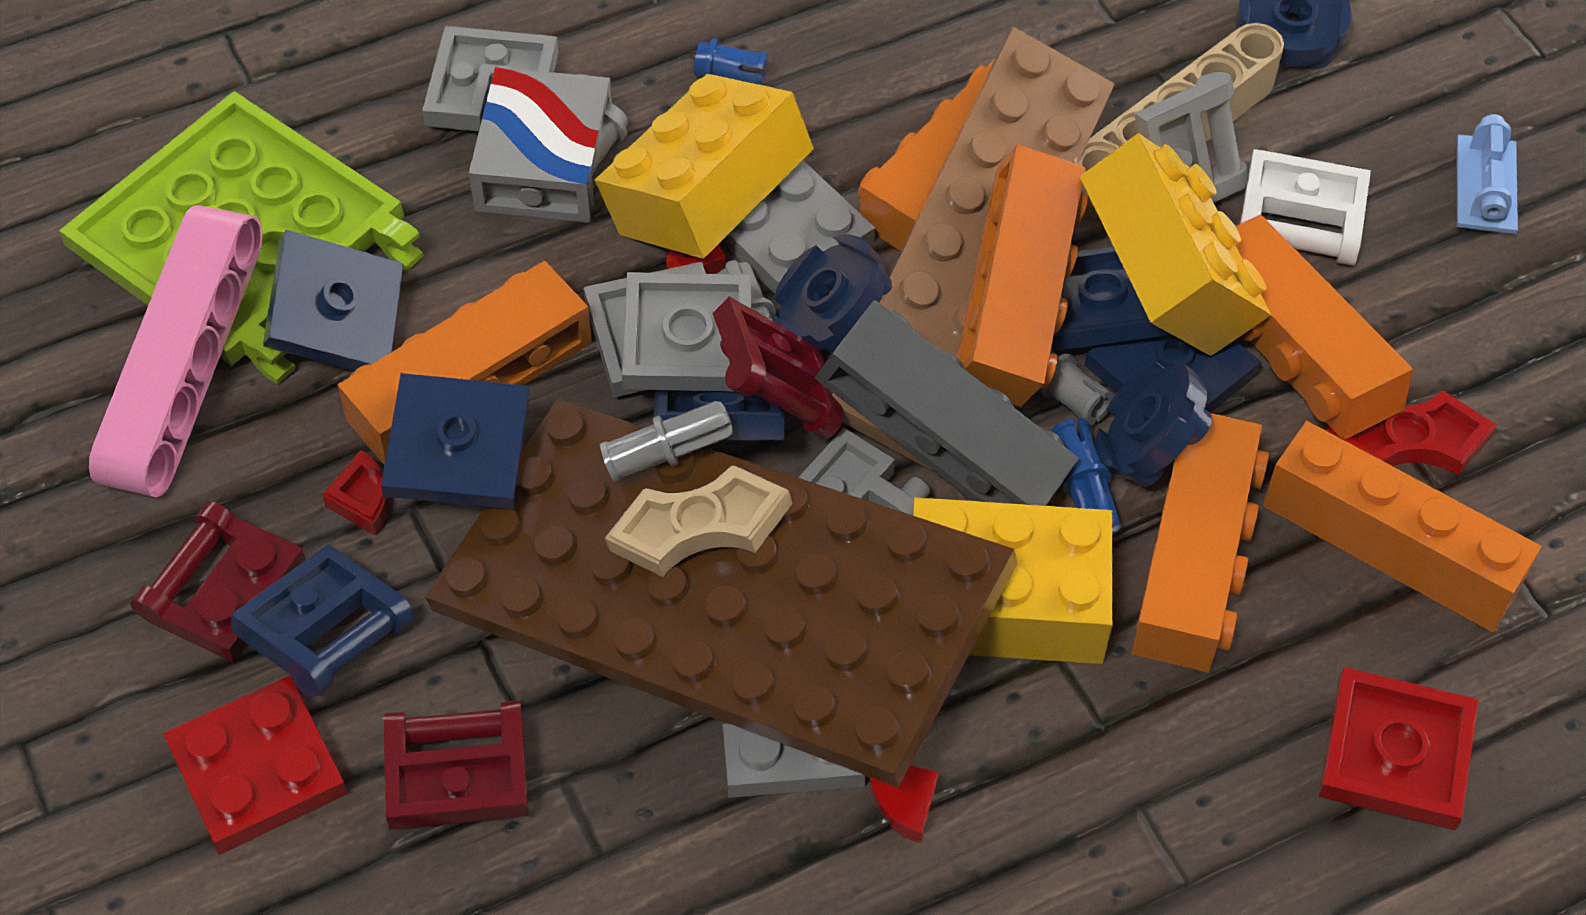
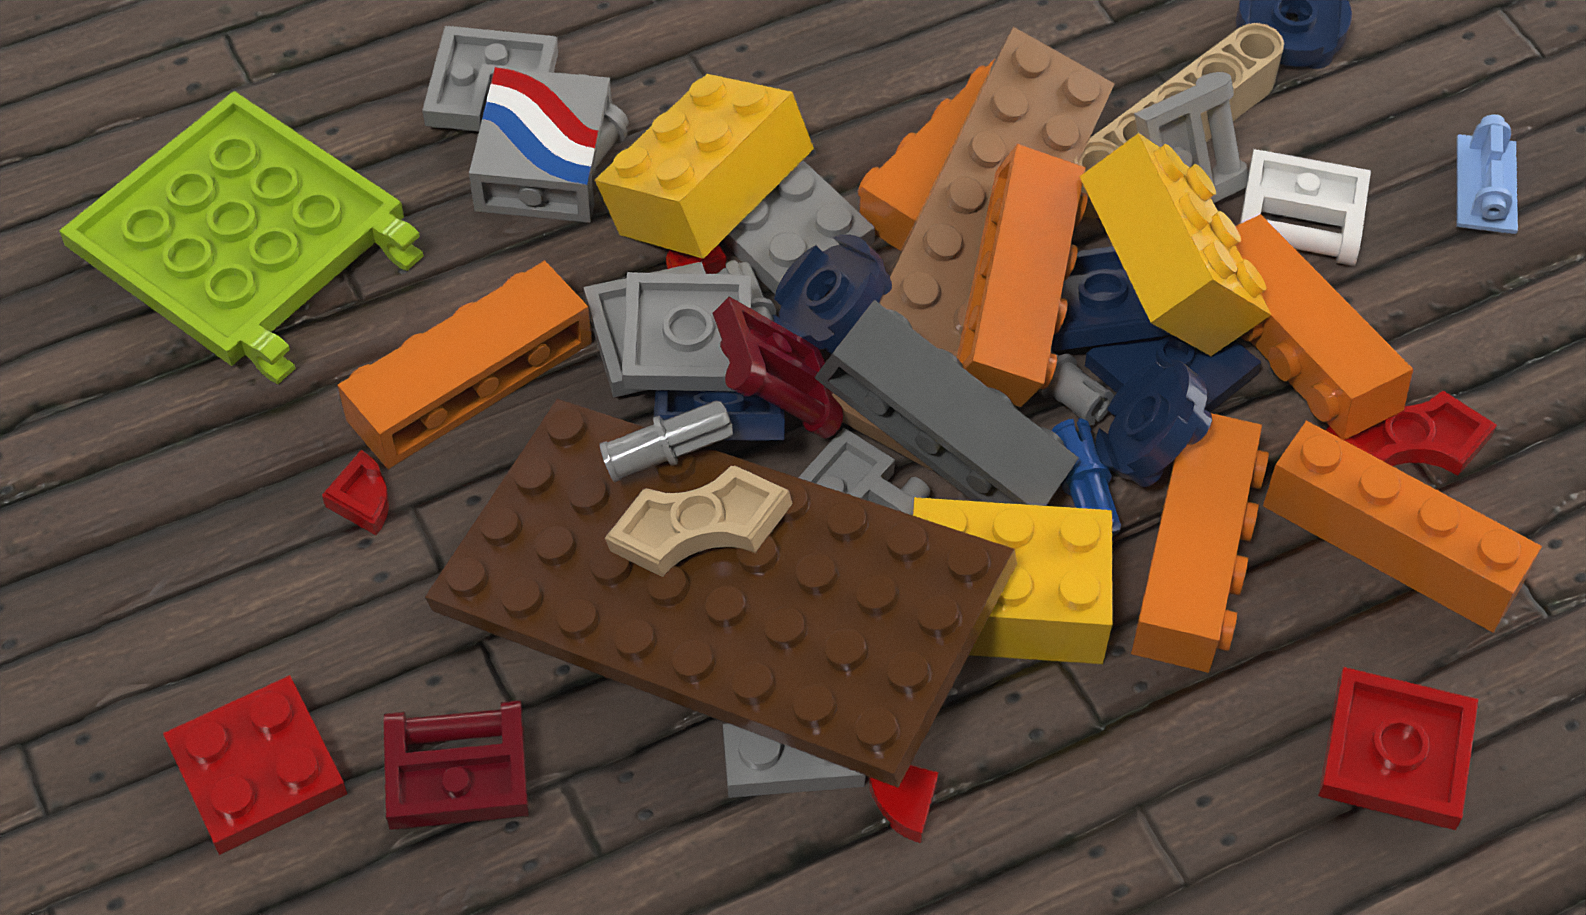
(176, 351): bright pink beam -> none
(245, 570): dark red plate -> none
(309, 604): dark blue plate -> none
(332, 302): plate -> none
(456, 441): dark blue plate -> none
(728, 62): blue pin -> none

